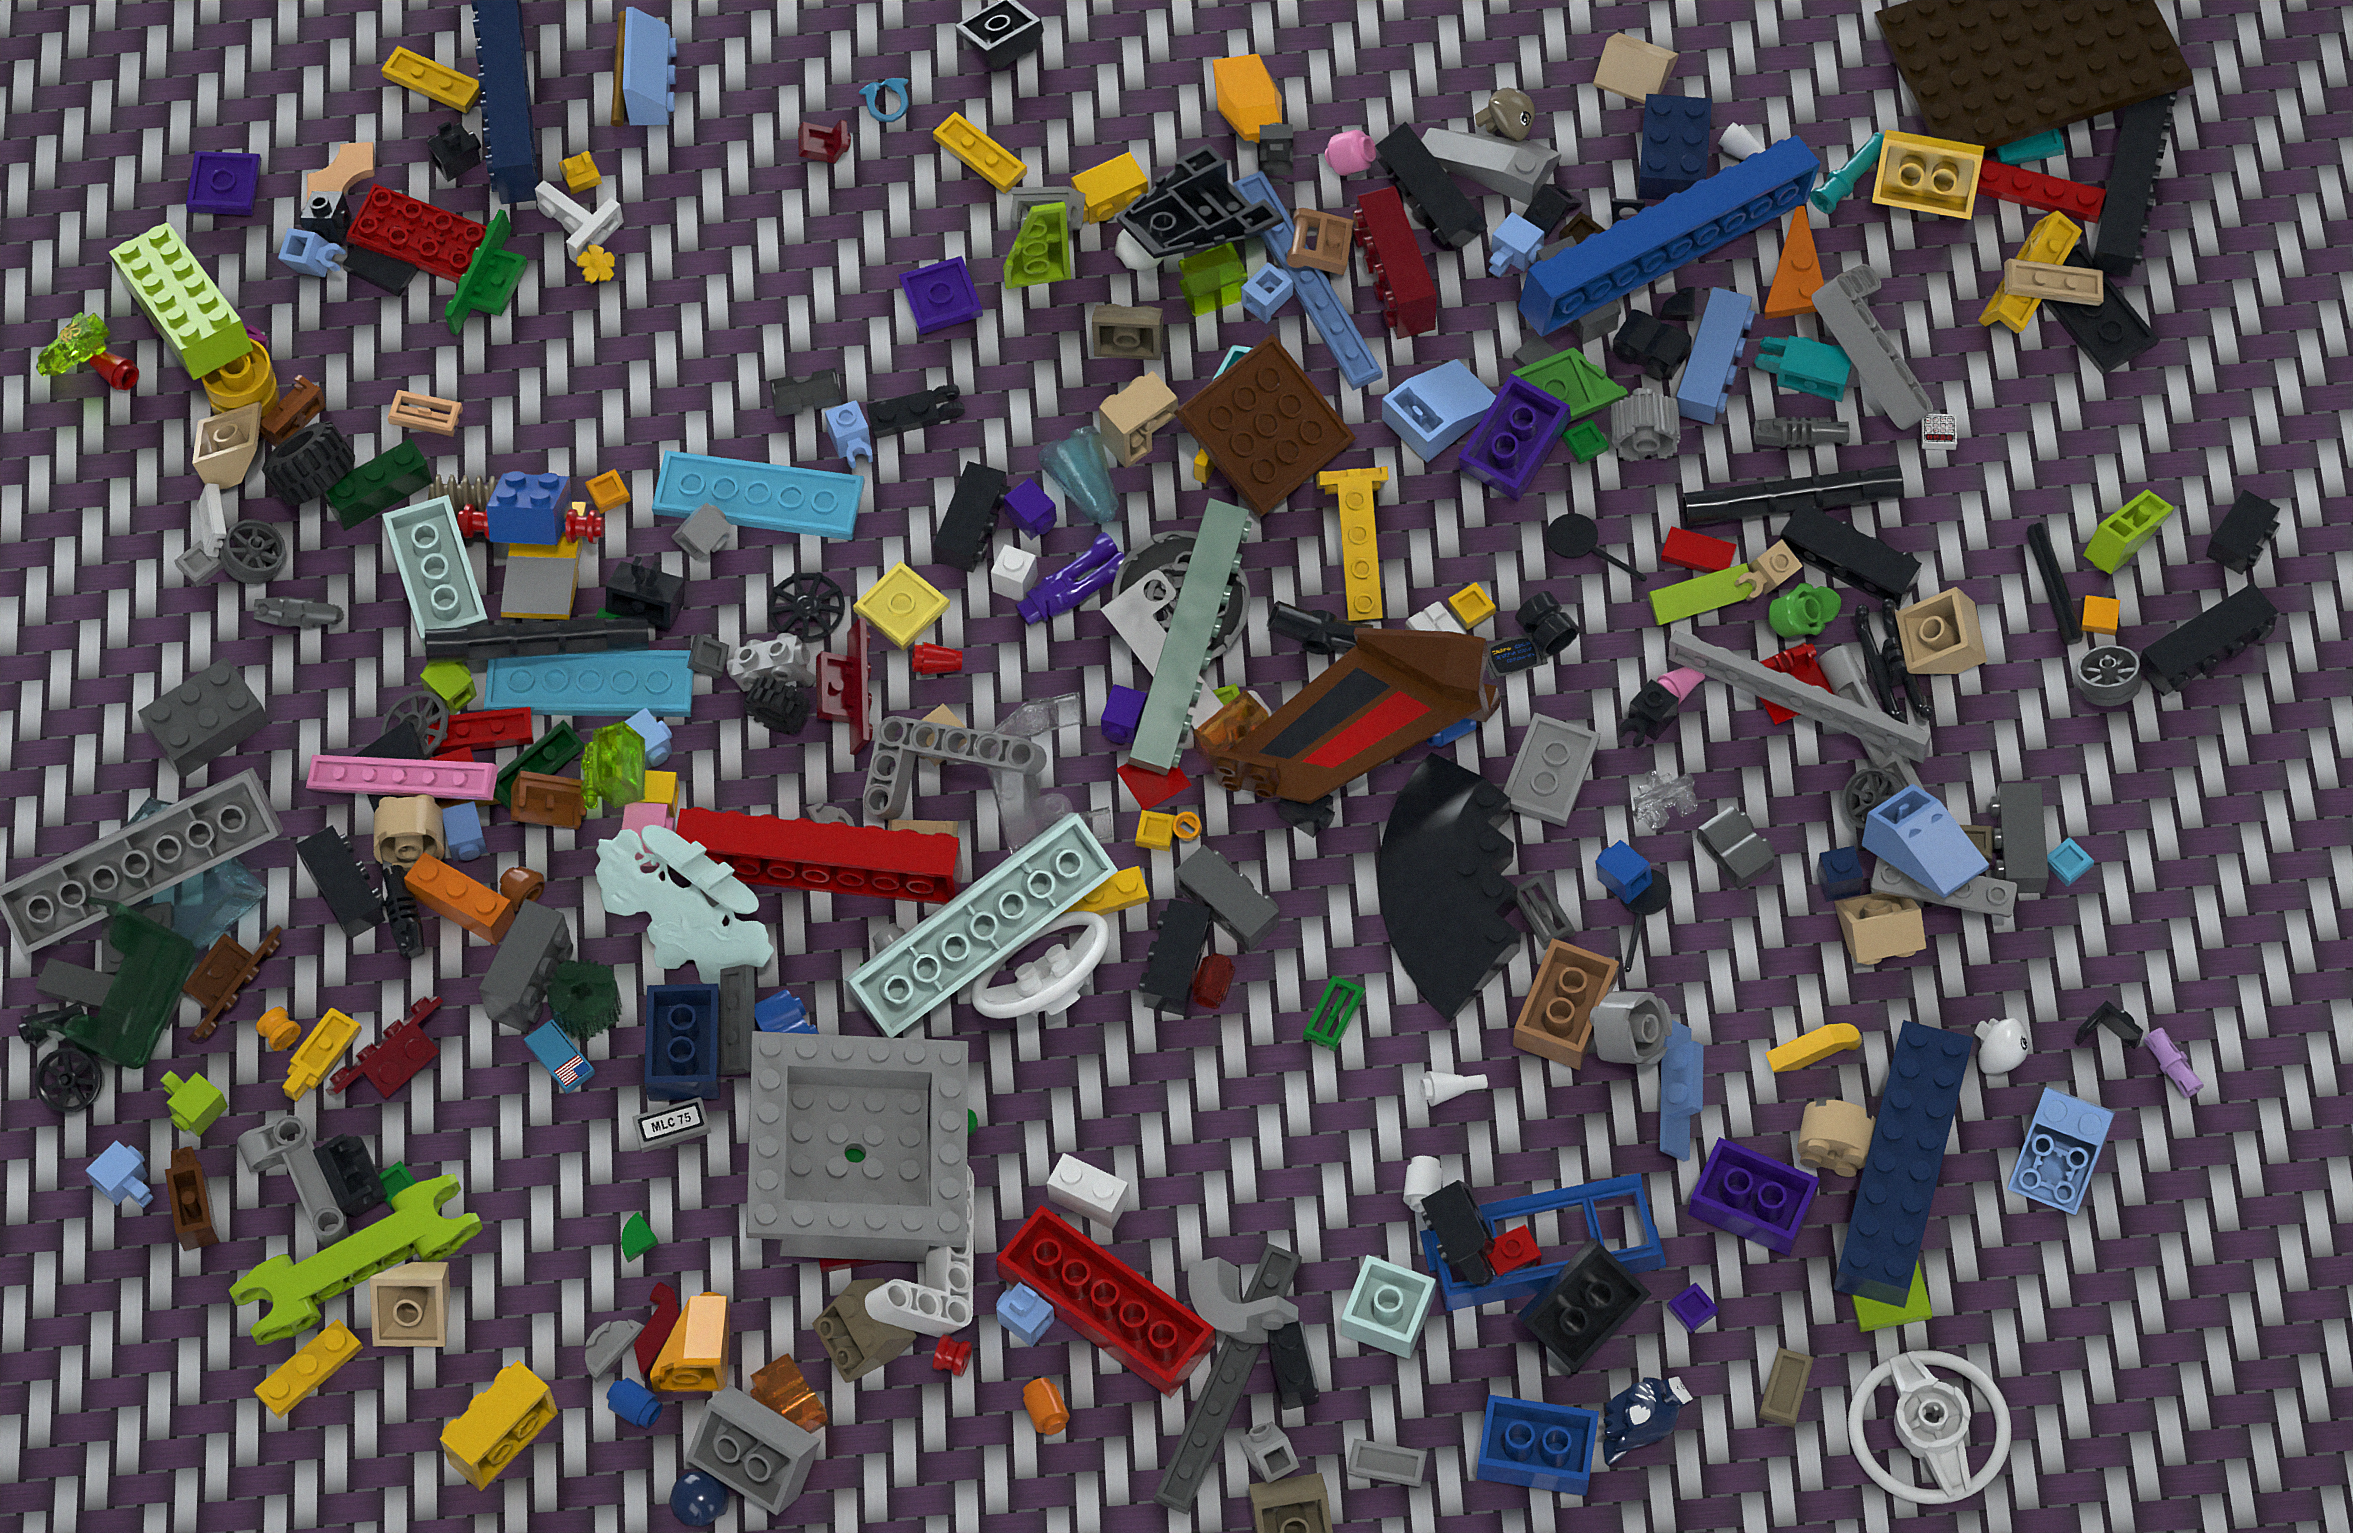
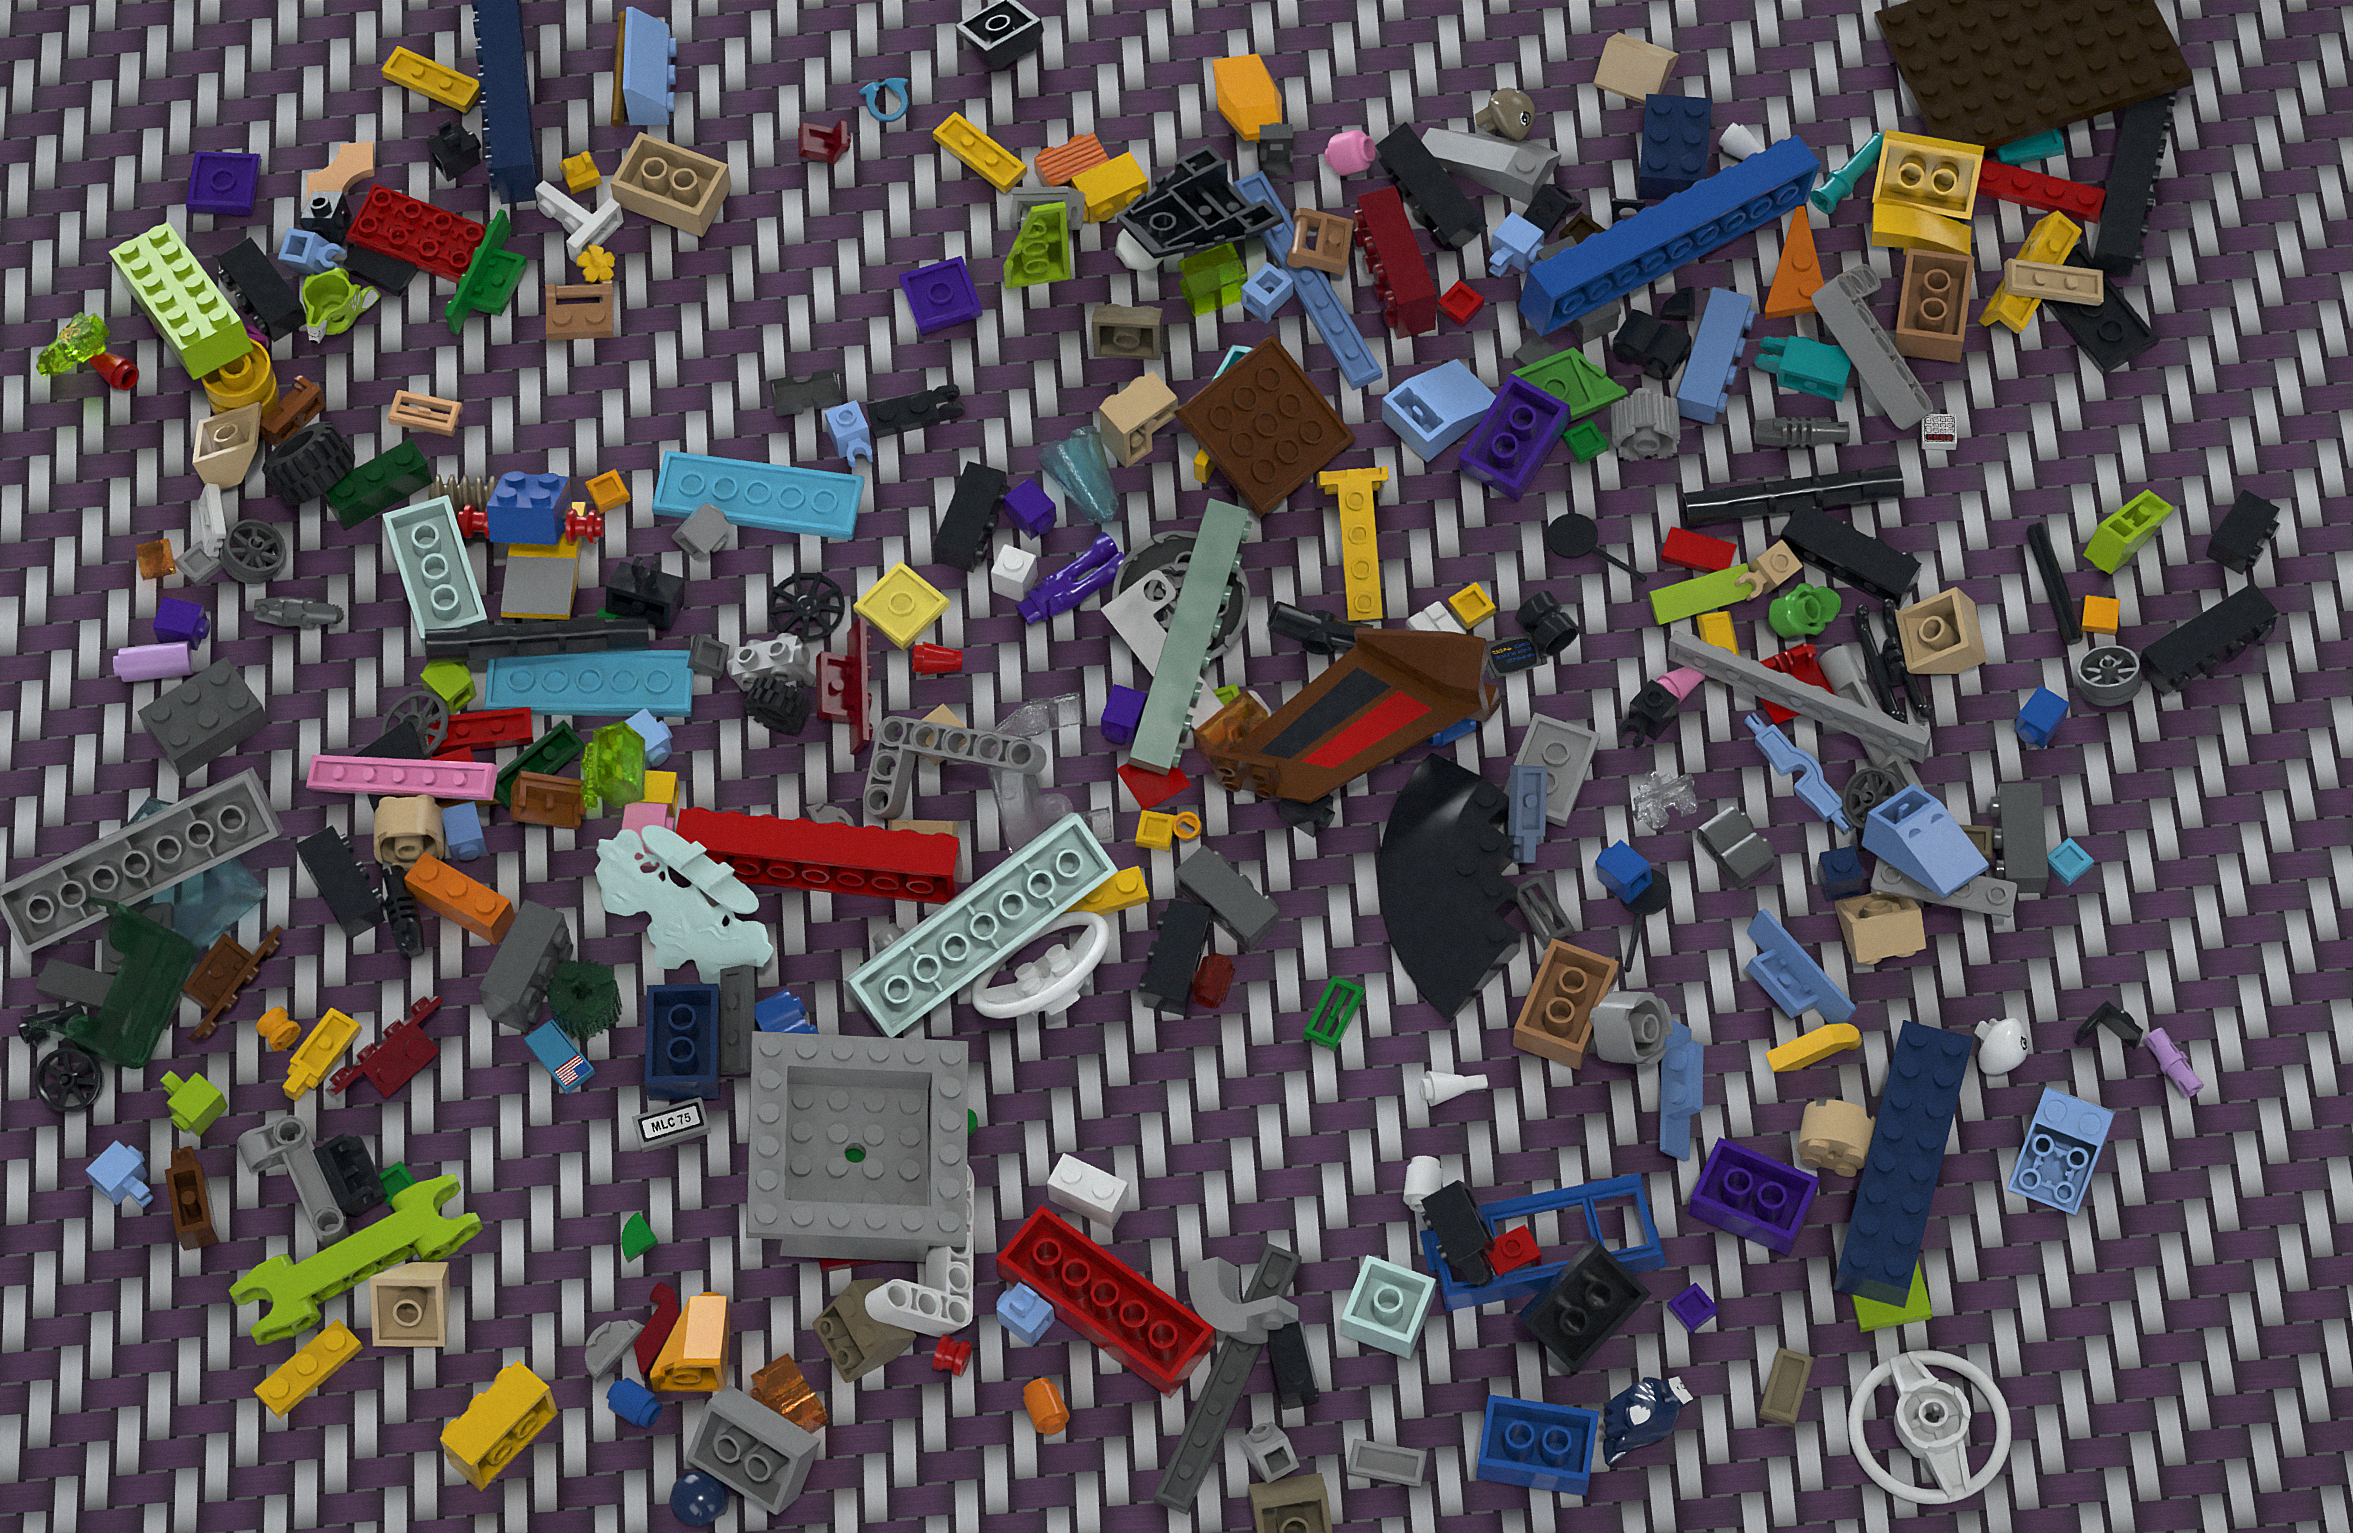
(154, 661): none -> lavender brick
(155, 559): none -> clear orange plate
(181, 622): none -> dark purple brick
(261, 290): none -> black brick
(334, 303): none -> lime piece
(521, 884): dark orange cone -> none
(579, 320): none -> medium nougat plate
(671, 184): none -> tan brick
(1060, 164): none -> orange brick
(1460, 303): none -> red plate
(1527, 810): none -> sand blue hinge
(1718, 630): none -> yellow tile
(1787, 759): none -> light blue piece
(1792, 974): none -> medium blue bracket
(1918, 230): none -> yellow slope
(1934, 305): none -> medium nougat brick
(2041, 717): none -> blue brick

